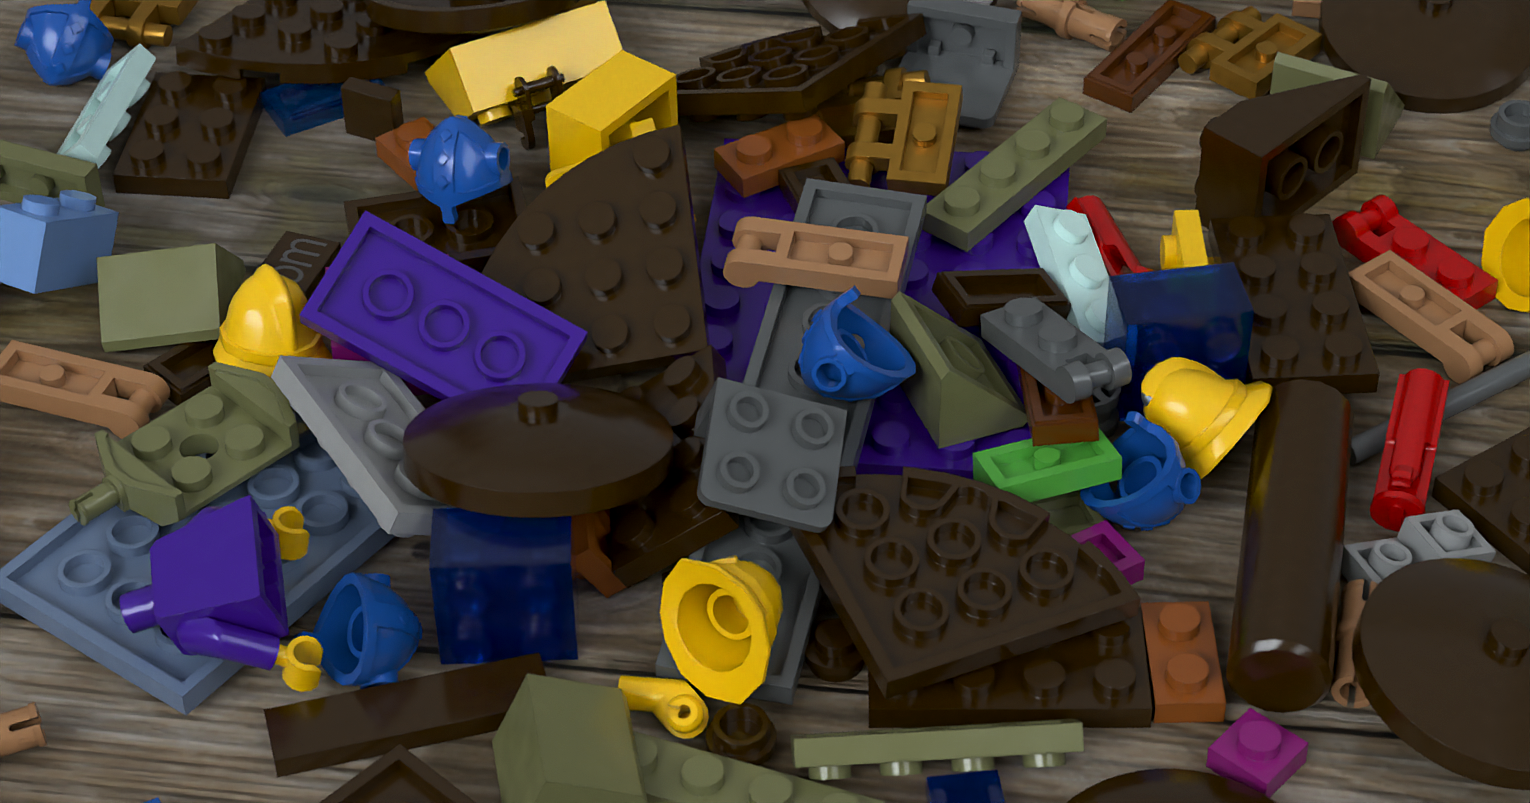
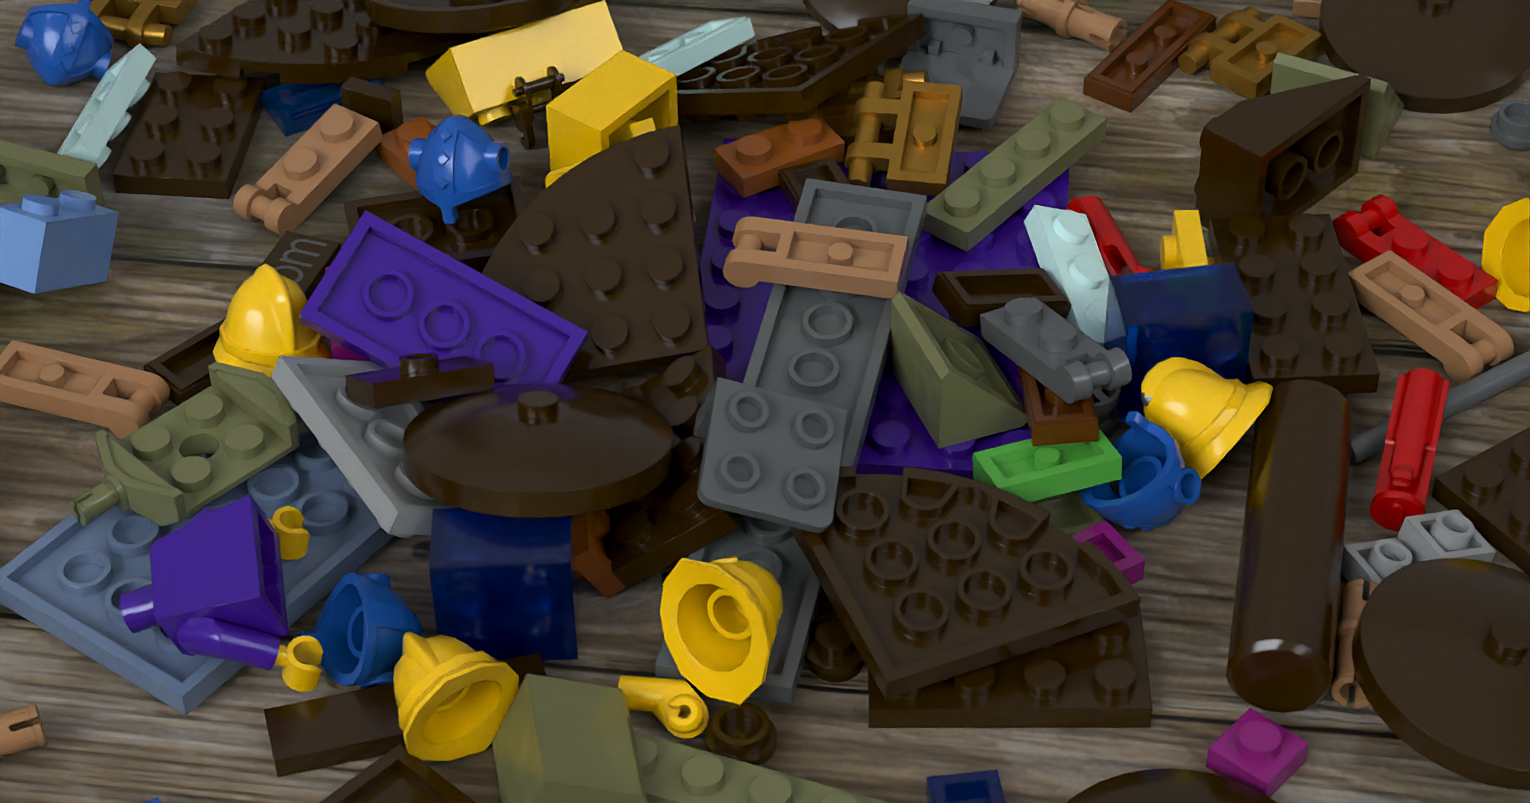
(166, 295): olive slope -> none
(308, 170): none -> medium nougat plate
(420, 379): none -> dark brown plate
(450, 697): none -> yellow piece
(700, 44): none -> light aqua tile
(836, 362): blue helmet -> none
(905, 749): olive plate -> none
(1183, 662): dark orange plate -> none

